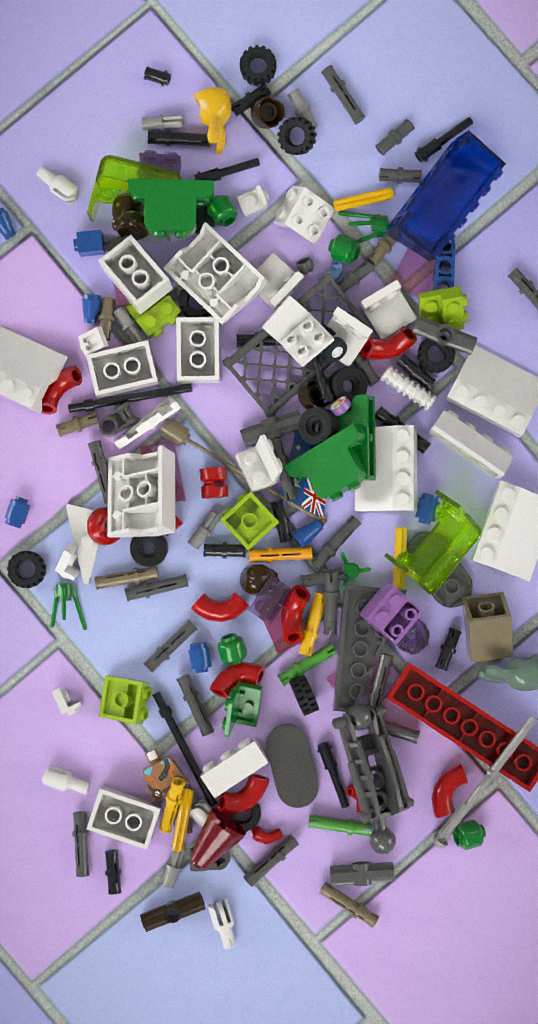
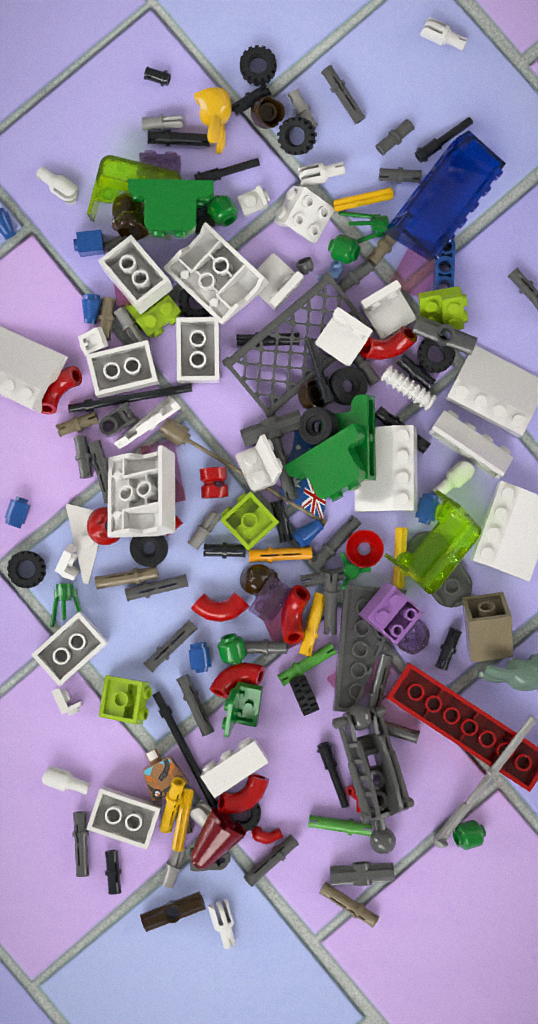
(70, 648): none -> white brick
(83, 457): none -> dark grey pin
(266, 647): none -> dark grey pin
(286, 319): white tile -> none
(292, 765): dark grey tile -> none
(311, 339): white plate -> none
(318, 173): none -> white arm
(340, 406): medium lavender tile -> none
(376, 548): none -> red piece
(442, 34): none -> white arm
(444, 790): red cylinder -> none
(456, 477): none -> arm

